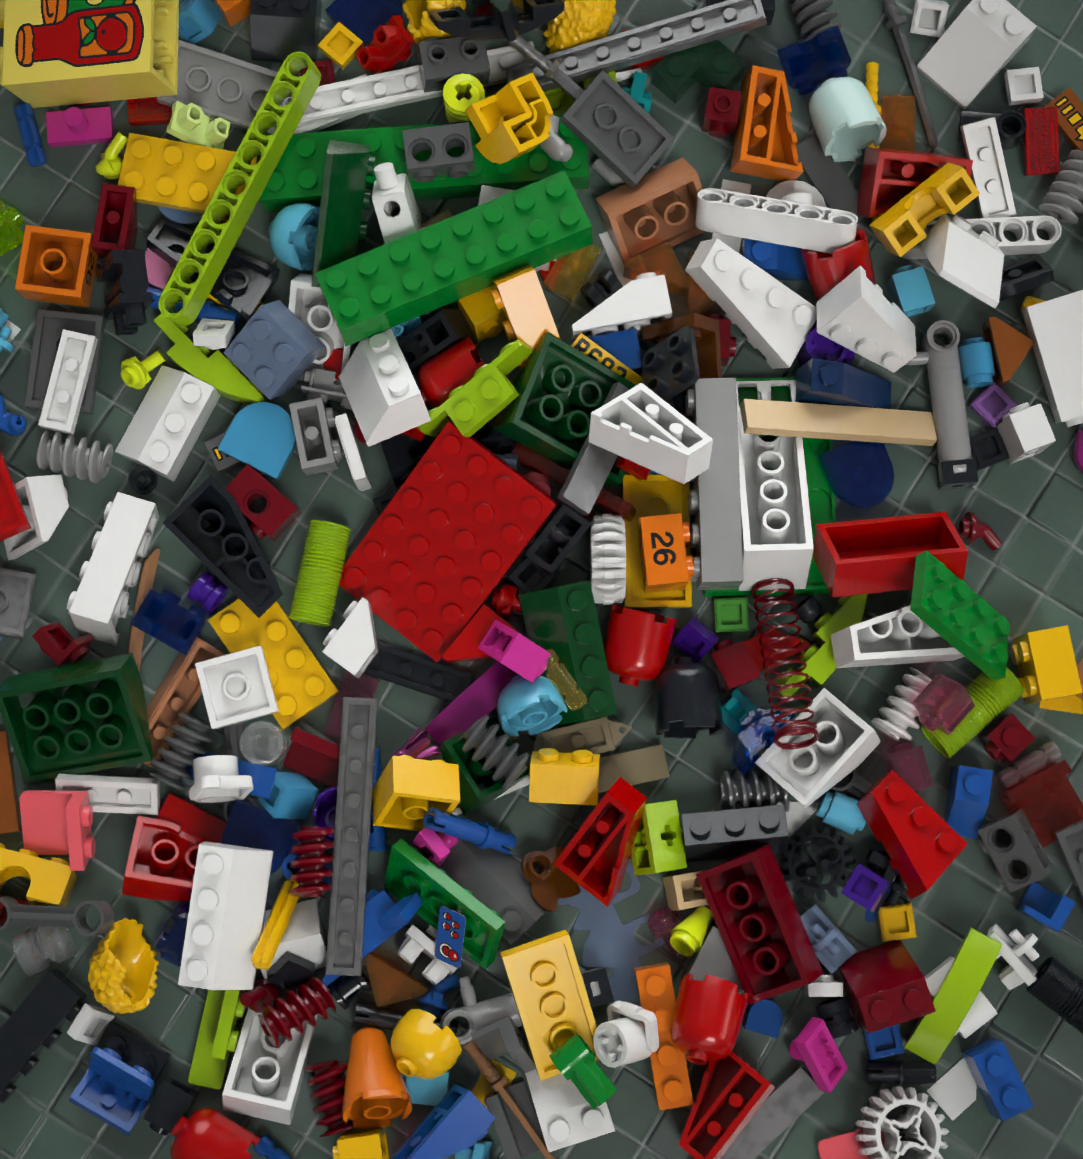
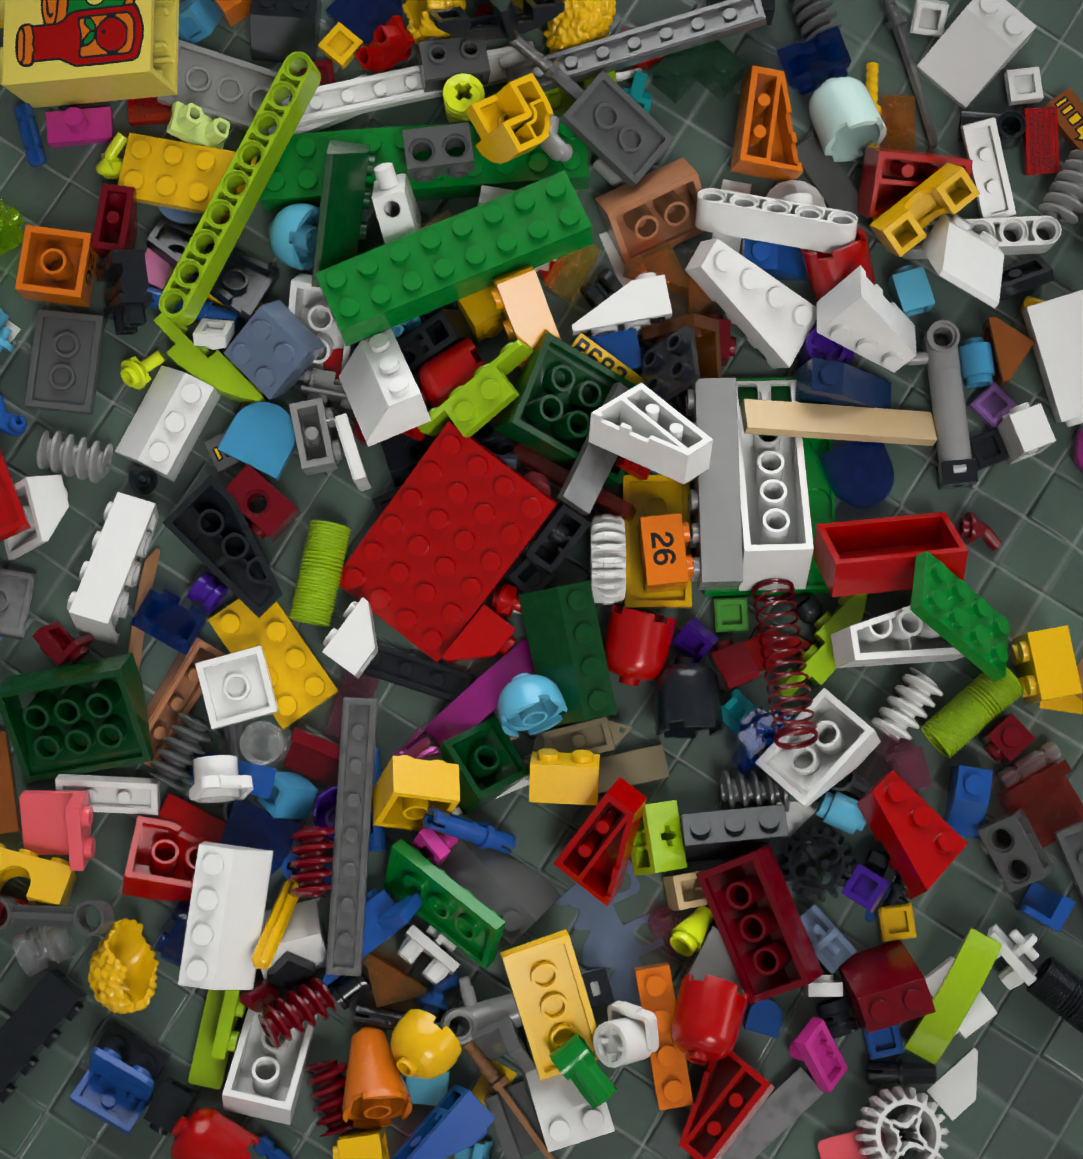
(68, 382): white plate -> none
(90, 1024): white plate -> none
(450, 937): blue sticker -> none
(495, 751): dark grey piece -> none
(514, 651): dark pink brick -> none
(550, 882): reddish brown plate -> none
(564, 682): clear yellow axle -> none
(721, 112): dark red bracket -> none
(943, 704): clear pink brick -> none
(997, 1079): blue brick -> none

